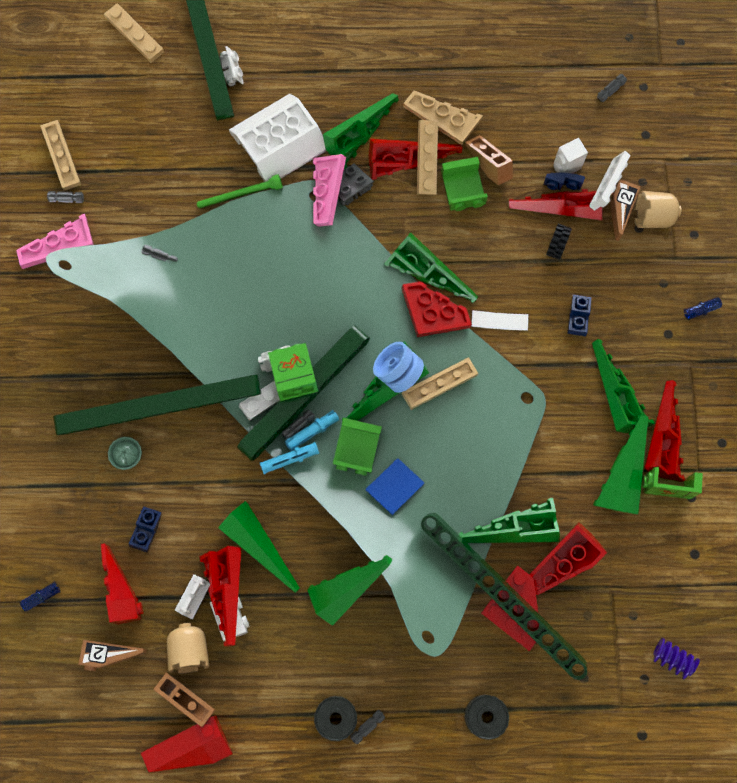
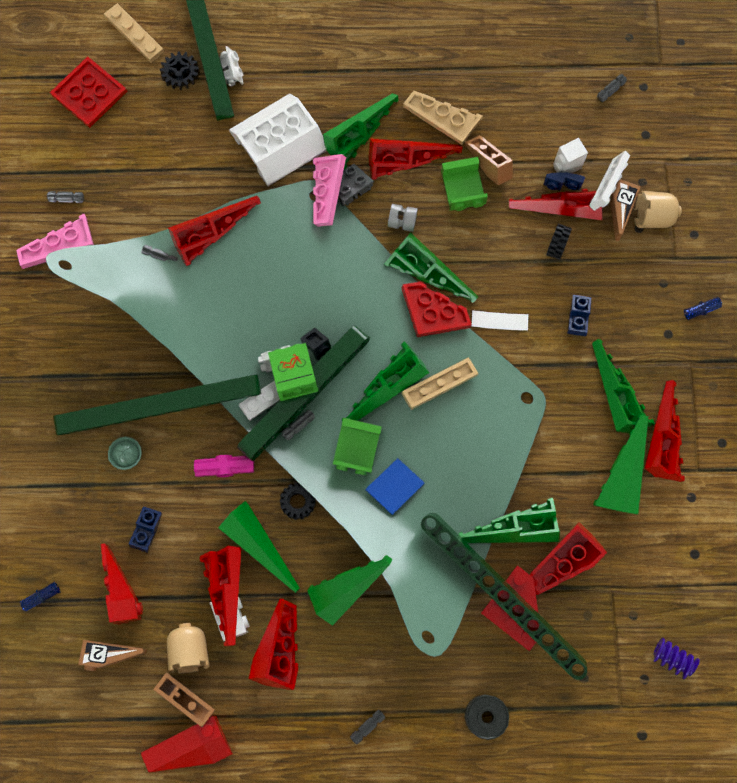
(60, 155): tan plate -> none
(88, 92): none -> red plate
(181, 69): none -> black gear
(192, 596): white hinge -> none
(198, 233): none -> red wedge
(223, 466): none -> dark pink piece
(273, 183): bright green piece -> none
(275, 656): none -> red wedge
(289, 510): none -> black tyre
(297, 454): medium azure pin -> none
(315, 428): medium azure pin -> none
(317, 343): none -> black bracket
(332, 731): pearl dark grey wheel -> none
(398, 367): light blue wheel -> none
(409, 217): none -> light grey wheel
(427, 157): tan plate -> none
(691, 488): bright green panel -> none

